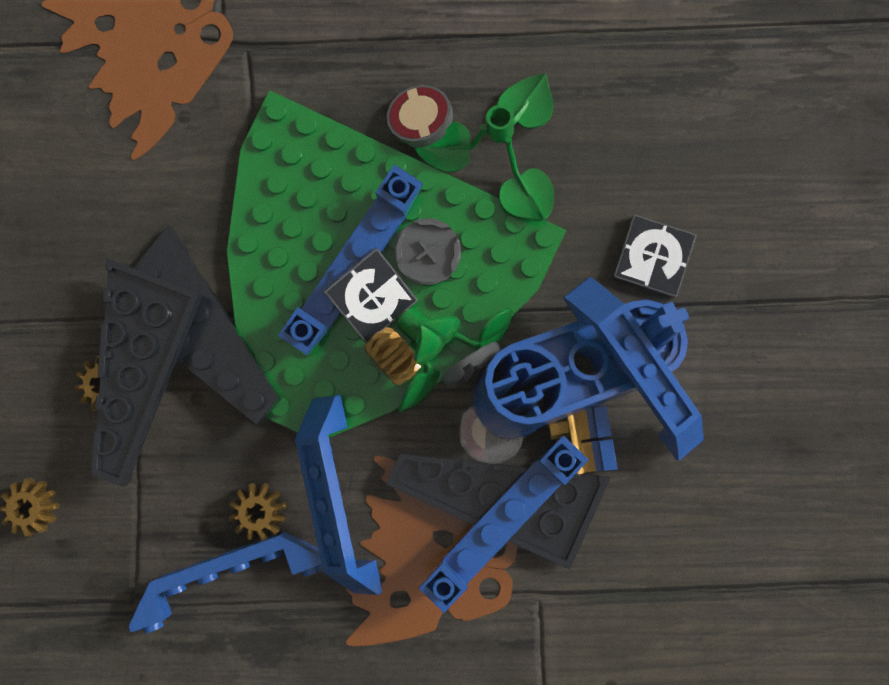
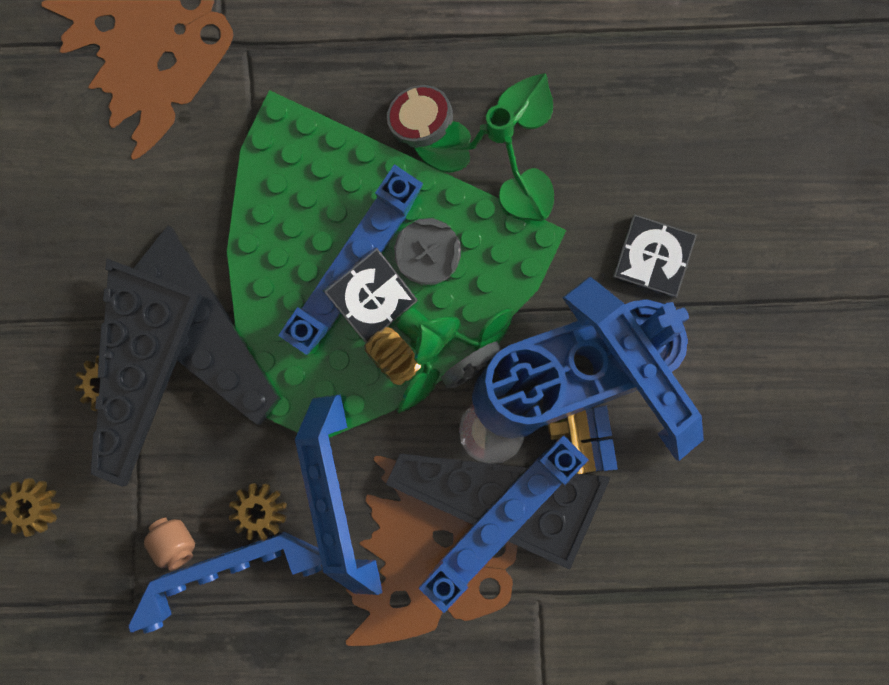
(169, 543): none -> nougat head

